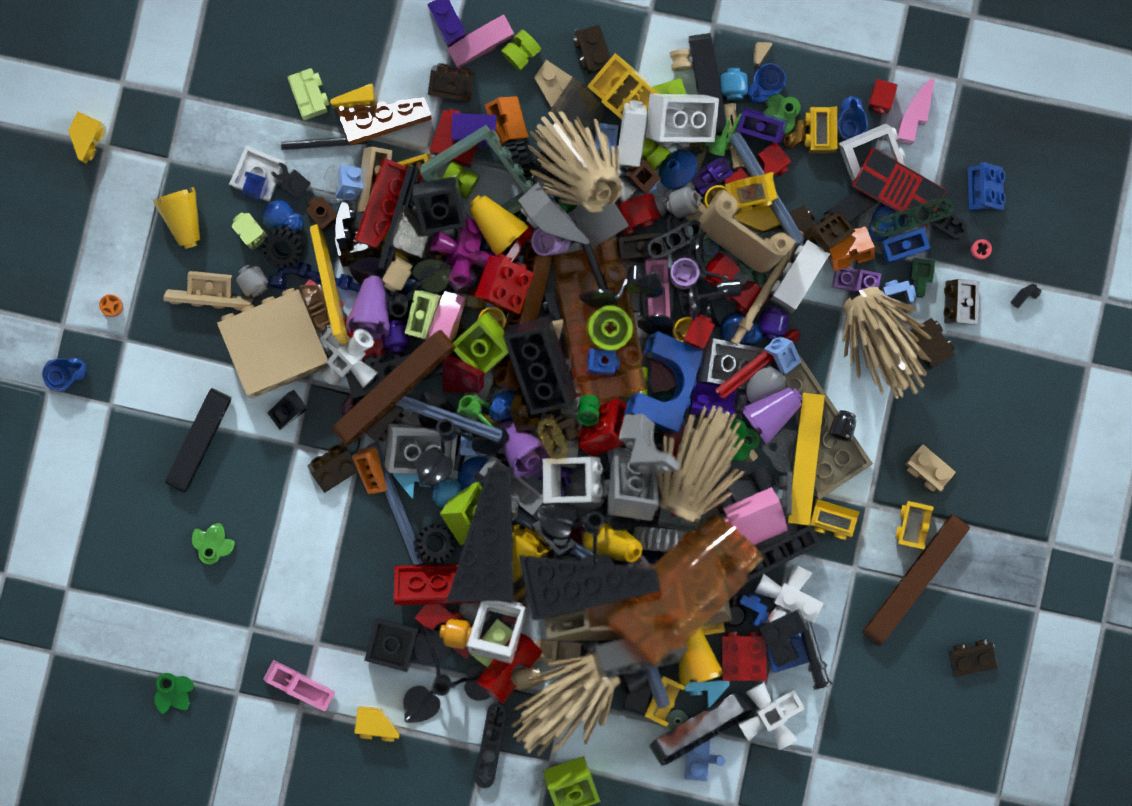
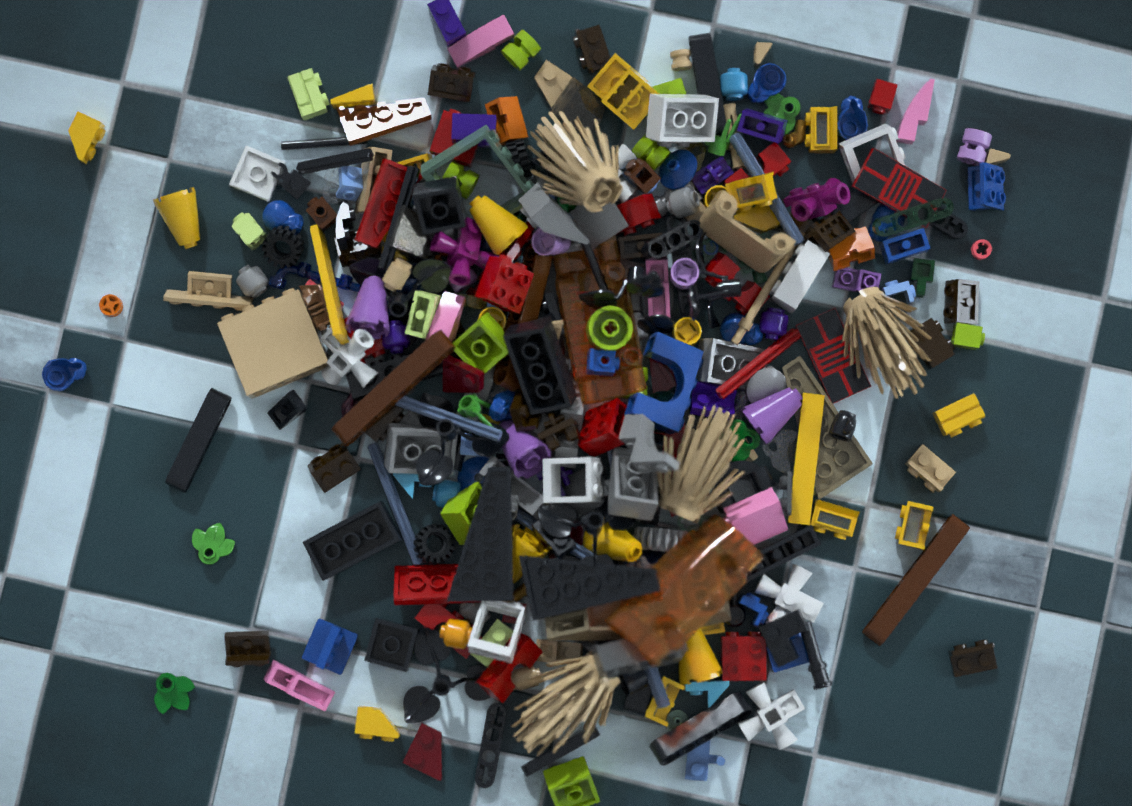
(247, 648): none -> dark brown bracket
(254, 186): clear blue panel -> none
(329, 646): none -> blue bracket
(335, 161): none -> black axle
(352, 540): none -> black brick
(370, 457): orange slope -> none
(426, 752): none -> dark red wing
(548, 757): none -> black beam
(557, 436): clear yellow beam -> none
(588, 410): green wheel -> none
(611, 132): light blue bracket -> none
(632, 133): white window -> none
(699, 332): red brick -> none
(784, 354): light blue bracket -> none
(817, 199): none -> magenta brick
(824, 345): none -> black tile
(958, 415): none -> yellow brick
(967, 336): none -> lime brick
(974, 139): none -> lavender wheel
(996, 157): none -> tan slope
(1024, 293): black arm -> none

